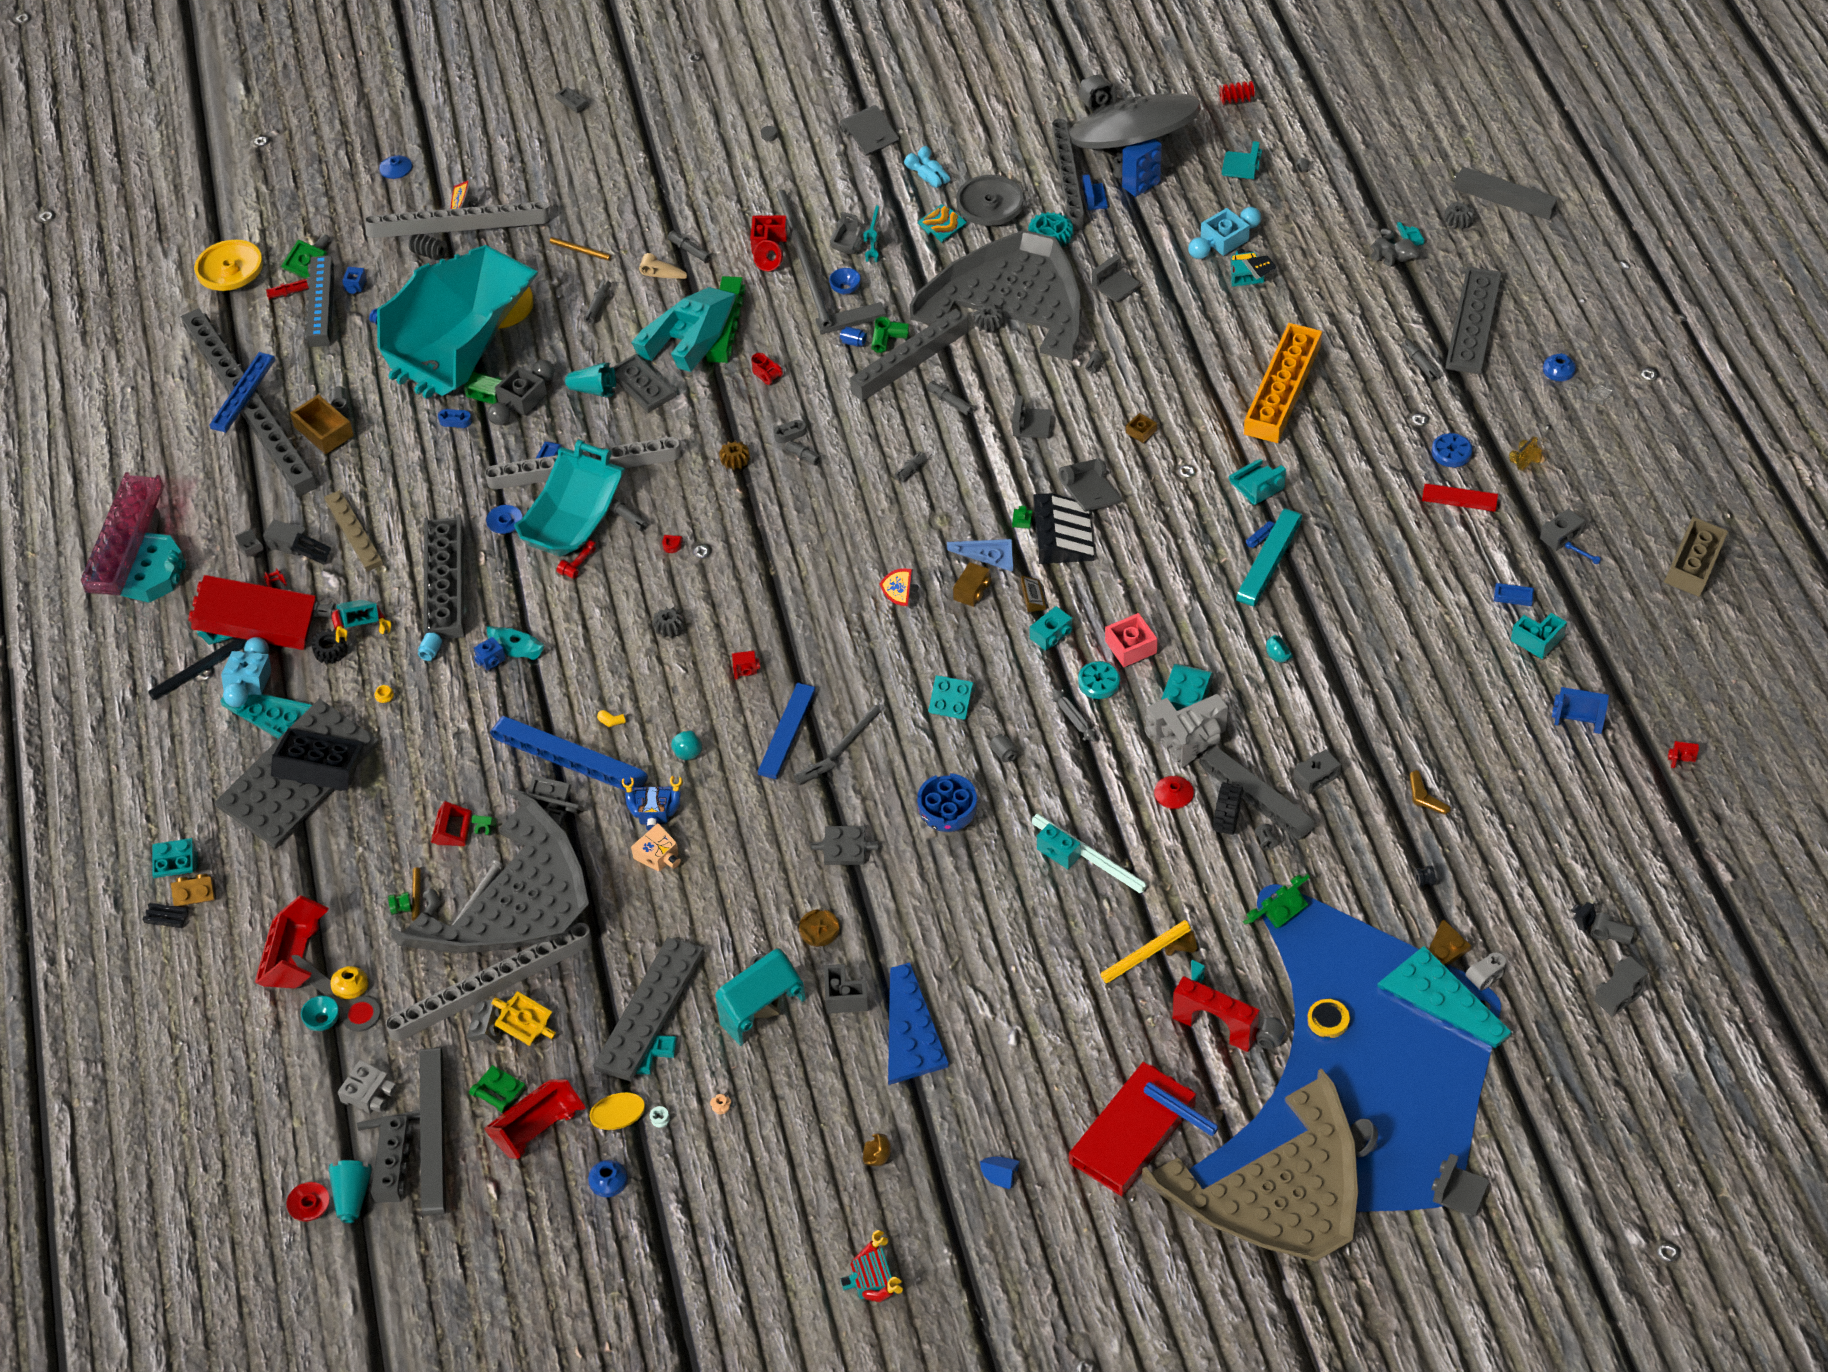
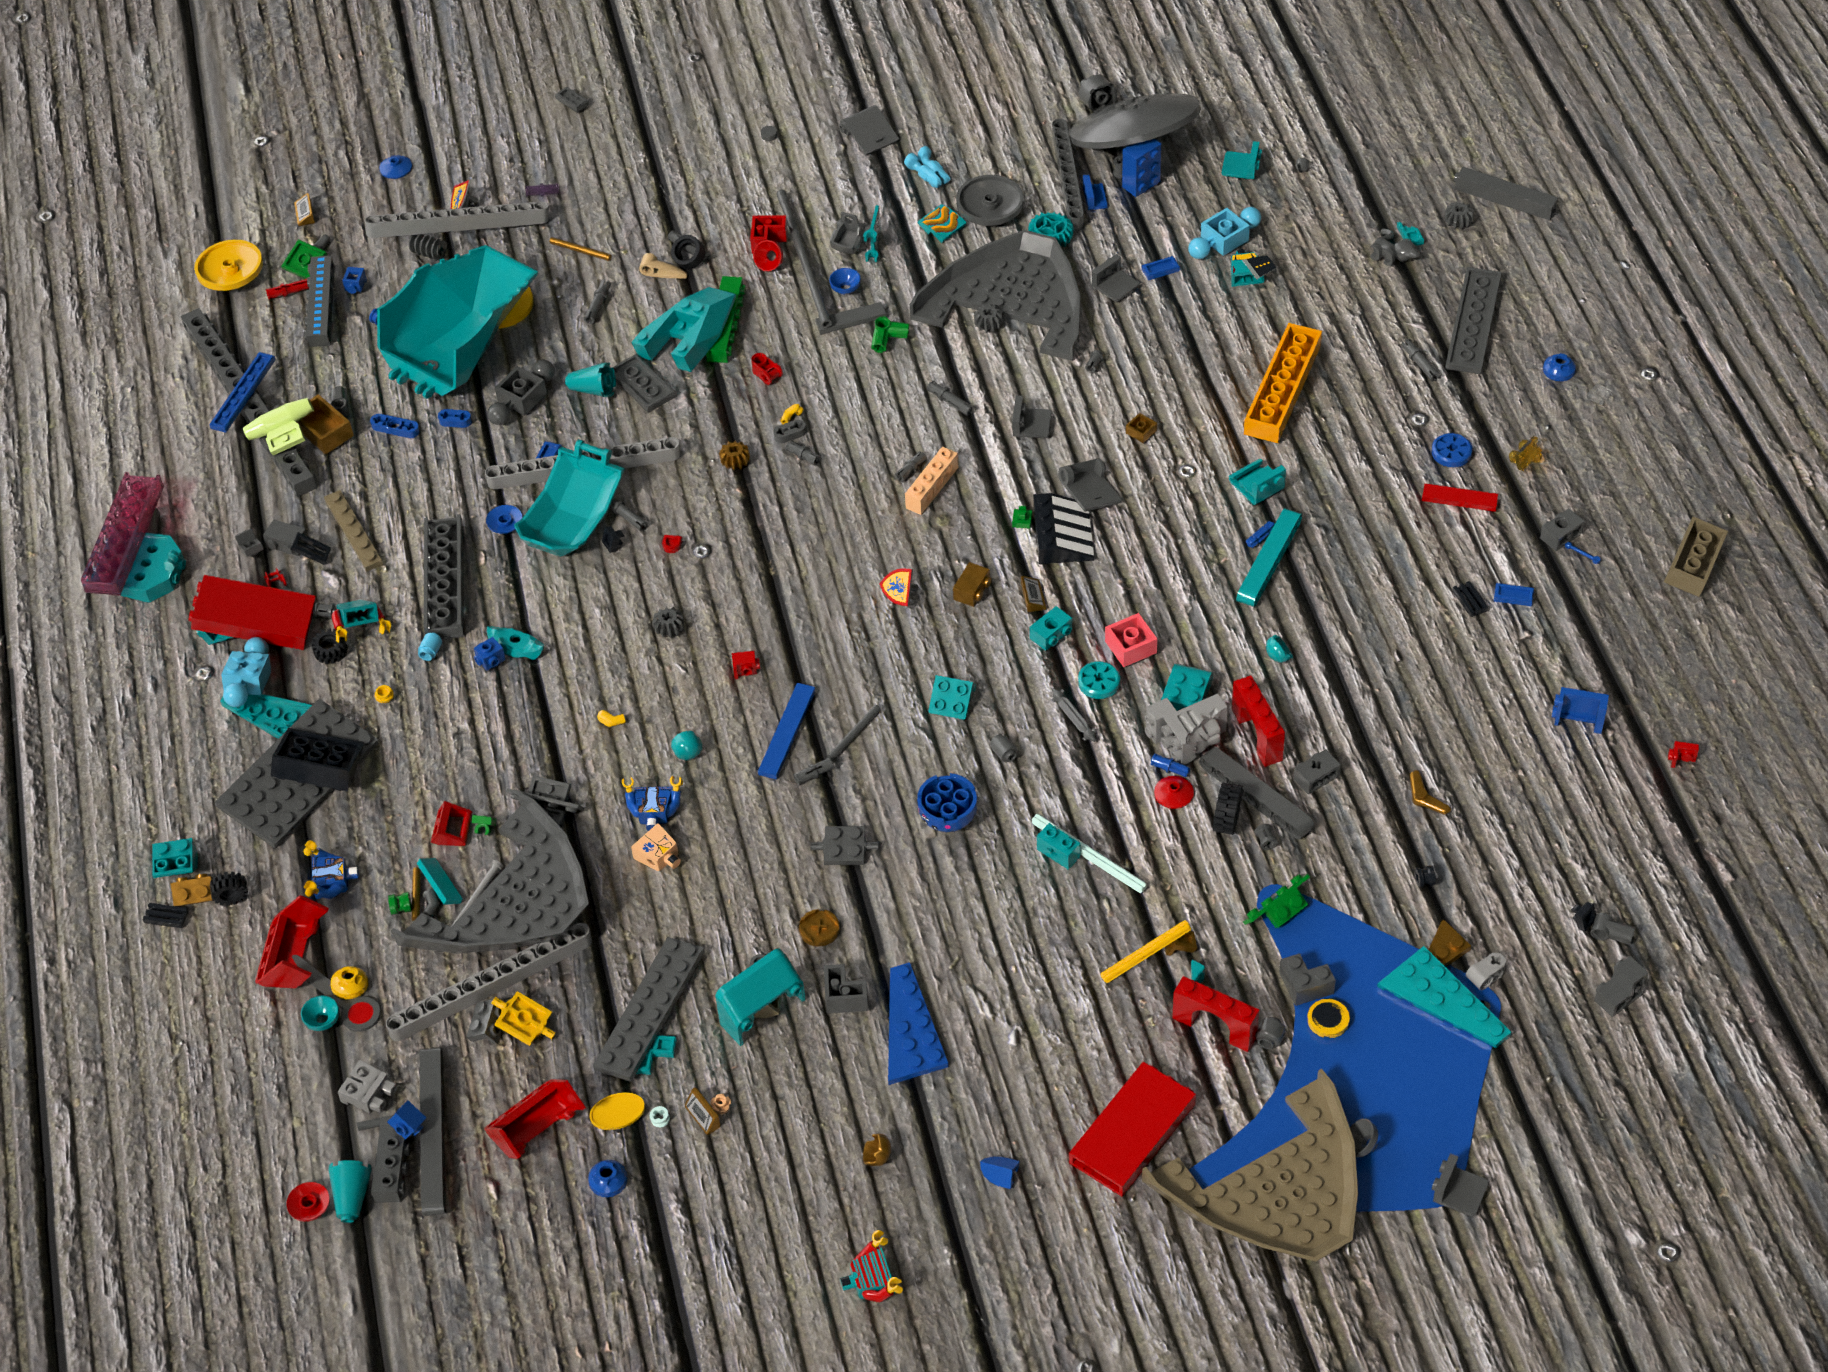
(196, 668): black axle -> none
(228, 888): none -> black tyre
(280, 425): none -> yellowish green plate
(304, 210): none -> slope
(328, 873): none -> torso
(383, 424): none -> blue beam
(407, 1120): none -> blue brick
(439, 881): none -> teal tile
(482, 387): green brick -> none
(501, 1084): green plate -> none
(542, 189): none -> clear purple pin
(567, 754): blue beam -> none
(570, 569): red brick -> none
(611, 538): none -> black tile
(680, 243): none -> black tyre
(702, 1112): none -> slope
(796, 408): none -> yellow arm
(853, 336): blue brick -> none
(908, 355): dark grey brick -> none
(931, 480): none -> light nougat brick
(988, 551): medium blue wing -> none
(1160, 268): none -> blue tile
(1169, 765): none -> blue axle
(1181, 1109): blue axle -> none
(1235, 92): red piece -> none
(1249, 705): none -> red arch
(1306, 984): none -> dark grey brick
(1473, 598): none -> black tile
(1537, 637): teal brick -> none

